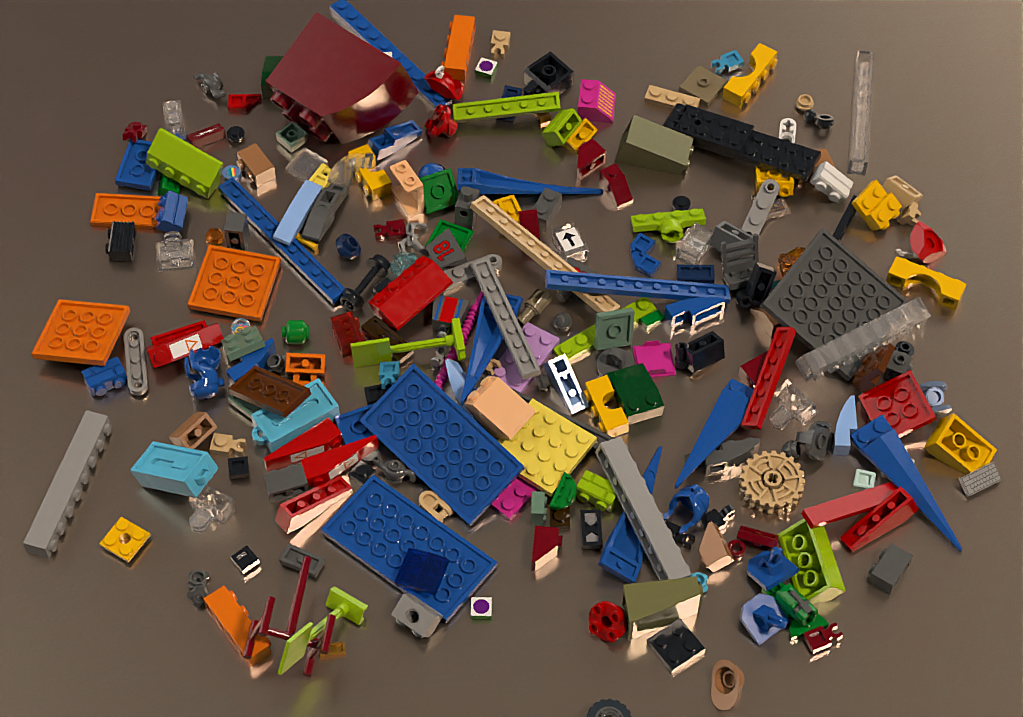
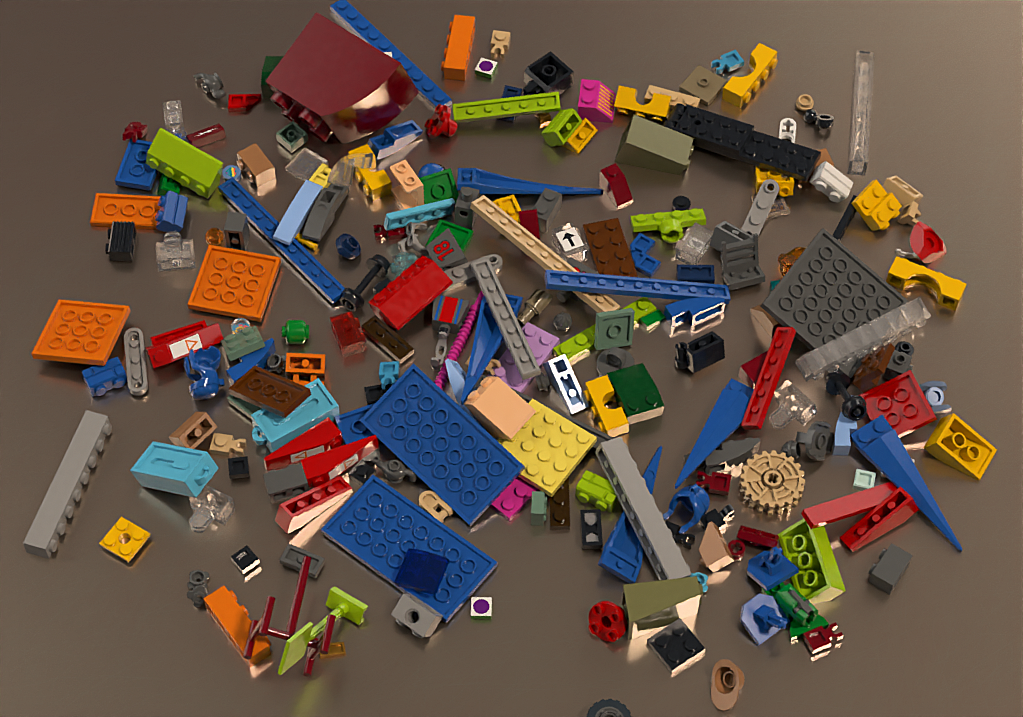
(235, 134): black plate -> none
(379, 350): lime piece -> none
(419, 214): none -> medium azure tile
(444, 83): red hat -> none
(545, 545): dark red slope -> none
(565, 493): green plate -> none
(590, 157): dark red slope -> none
(609, 248): none -> reddish brown plate
(656, 358): dark pink piece -> none
(657, 108): none -> yellow arch
(717, 483): none -> dark red plate
(758, 286): black hinge -> none
(853, 406): none -> black piece
(980, 479): light grey tile -> none

